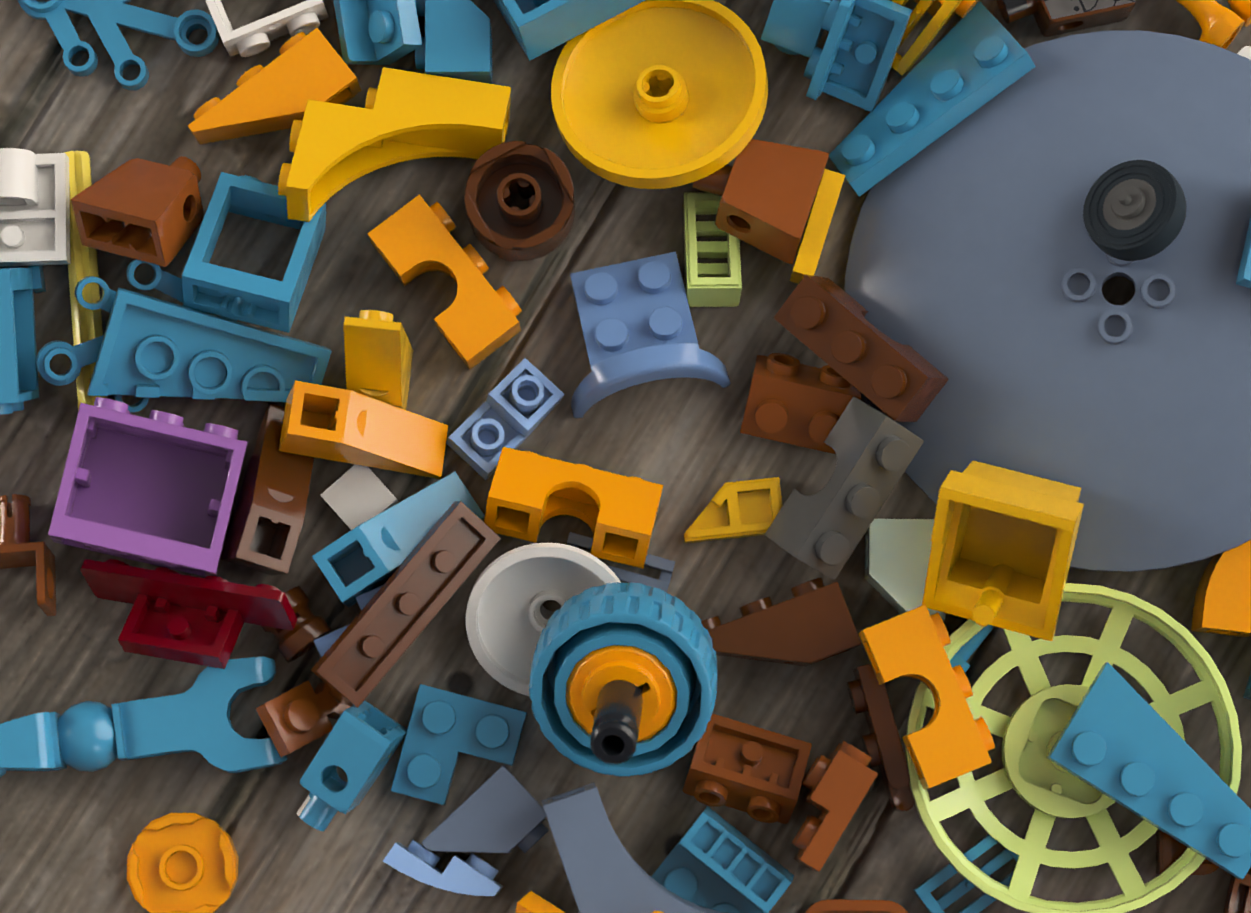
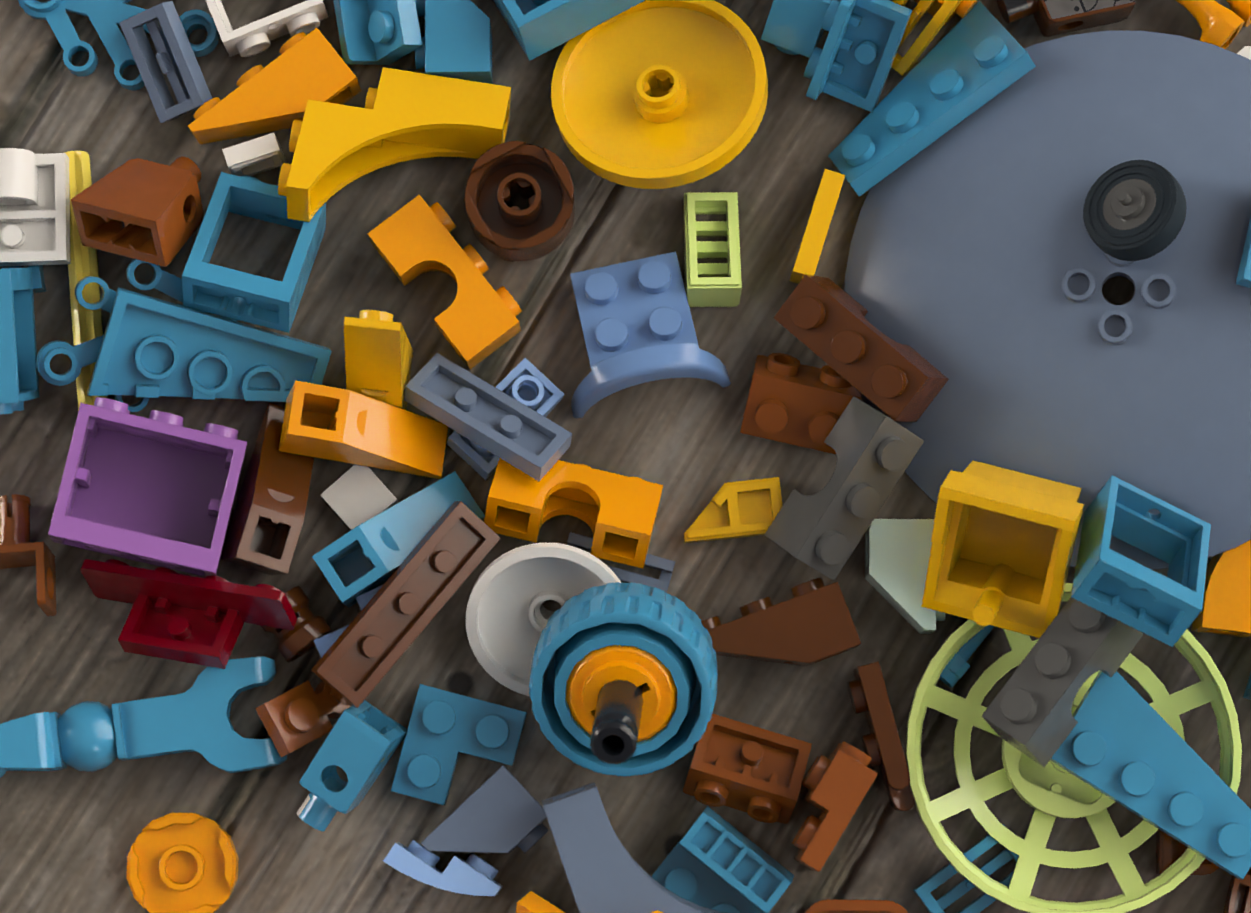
(174, 58): none -> sand blue tile
(254, 156): none -> white tile
(487, 416): none -> sand blue plate
(767, 195): dark orange torso -> none
(915, 649): light orange arch -> none
(1038, 698): none -> dark grey arch
(1127, 589): none -> dark azure window

